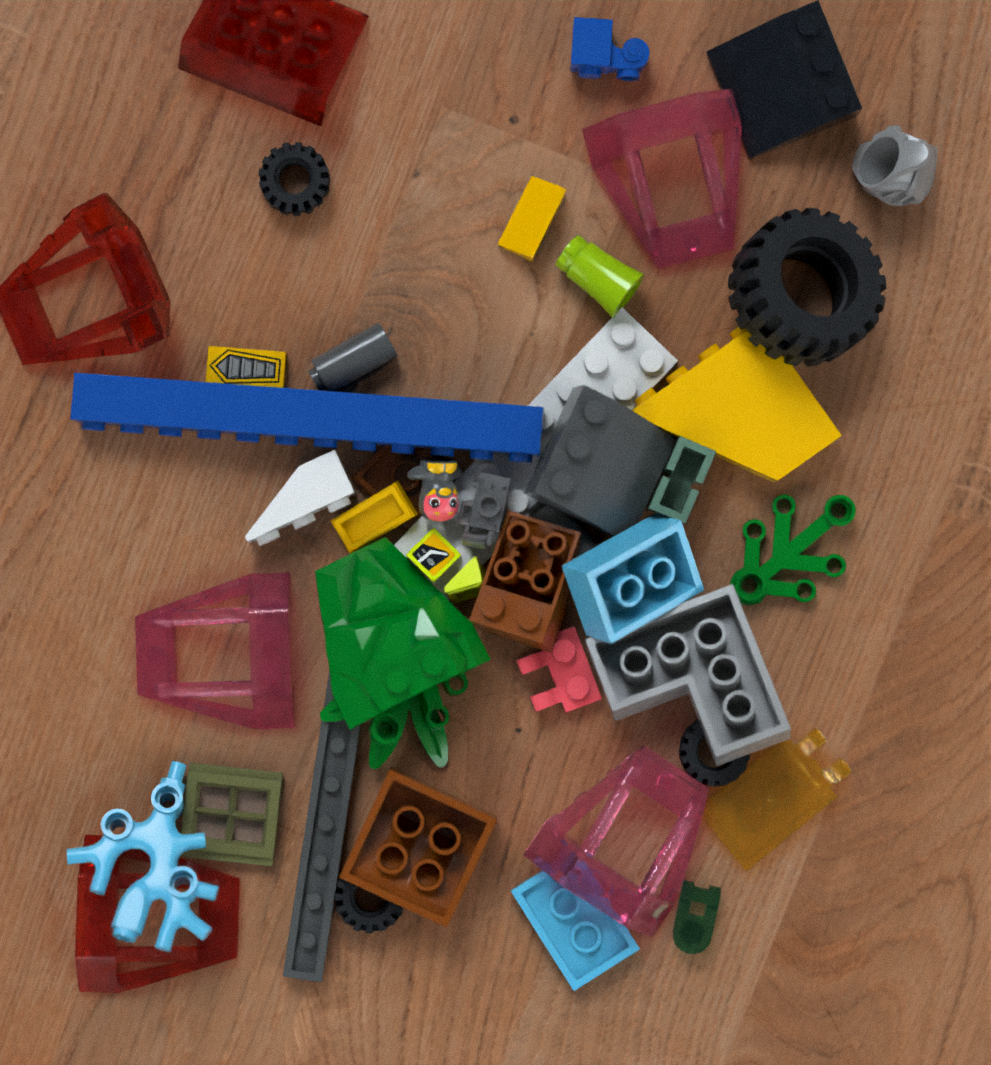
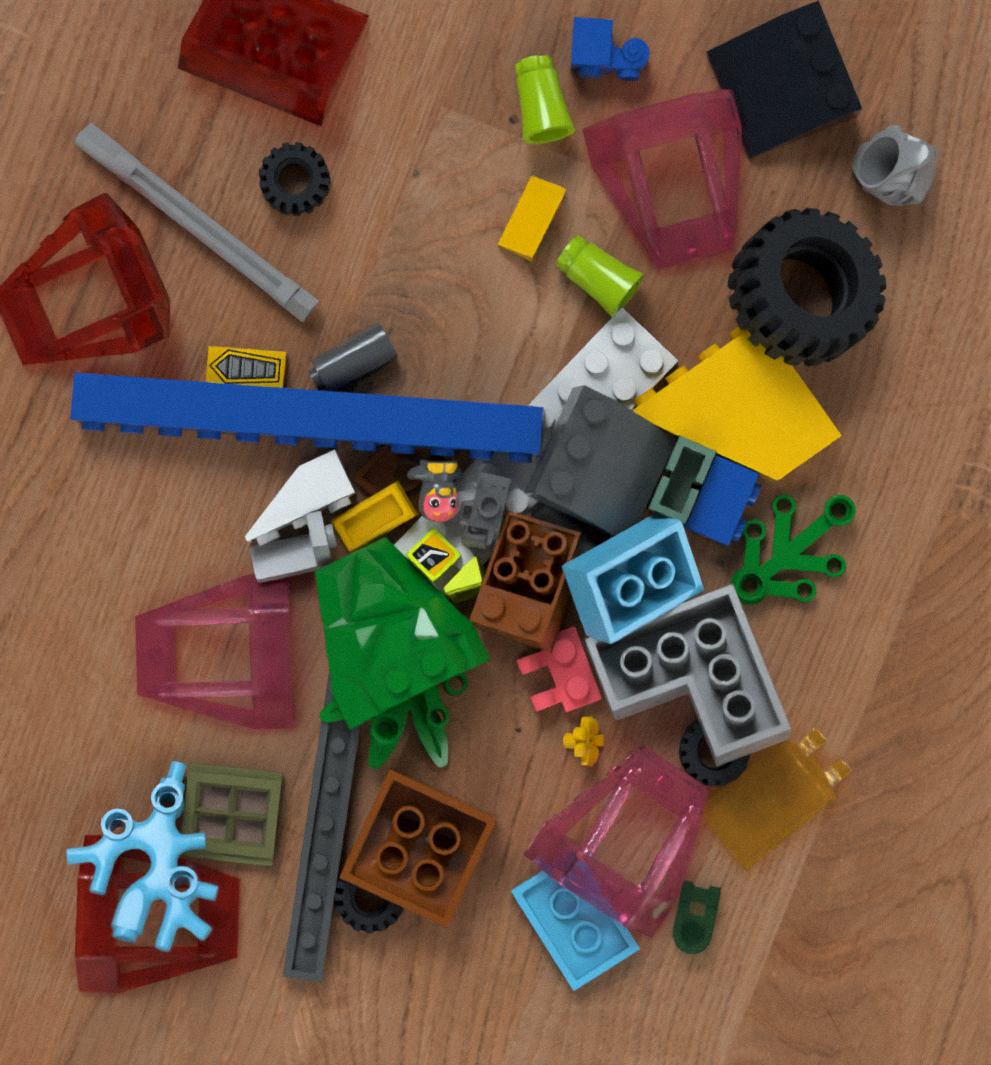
(195, 221): none -> light grey piece
(295, 554): none -> light grey bracket
(541, 101): none -> lime plant
(585, 741): none -> yellow plant
(722, 501): none -> blue brick

